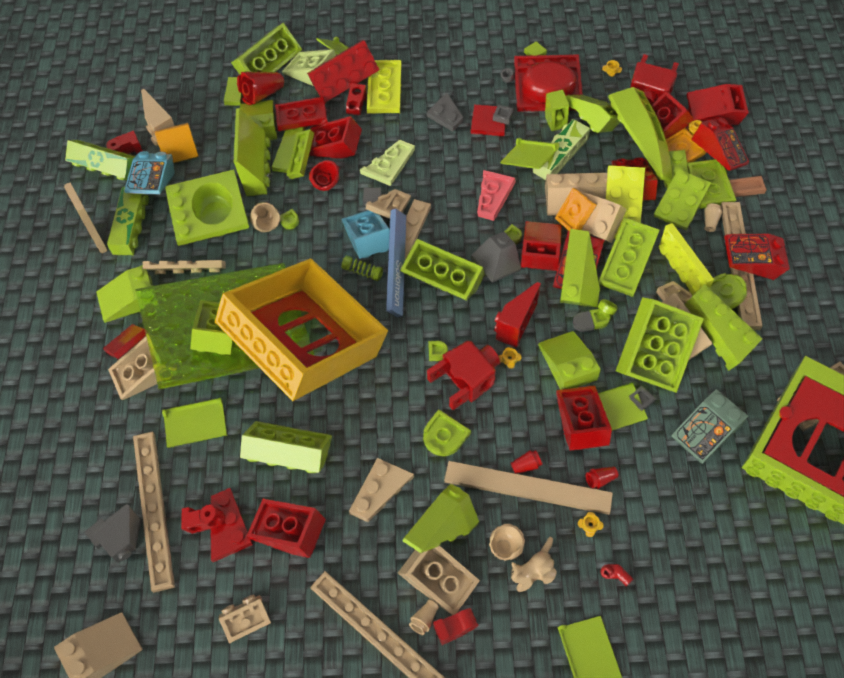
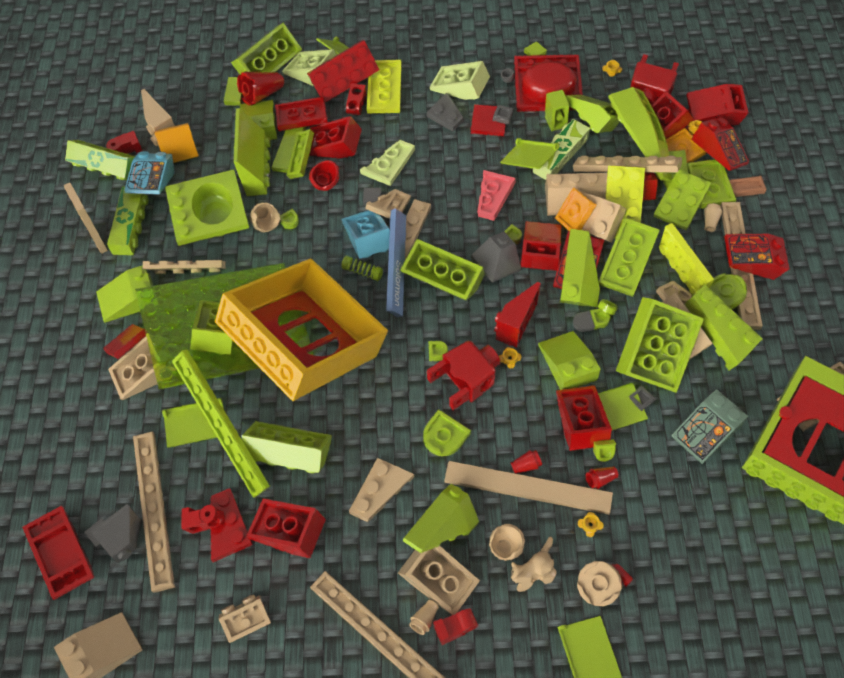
(58, 552): none -> red slope
(220, 423): none -> lime tile
(461, 80): none -> yellowish green slope
(599, 583): none -> tan tile
(604, 450): none -> lime tile
(650, 163): none -> tan plate

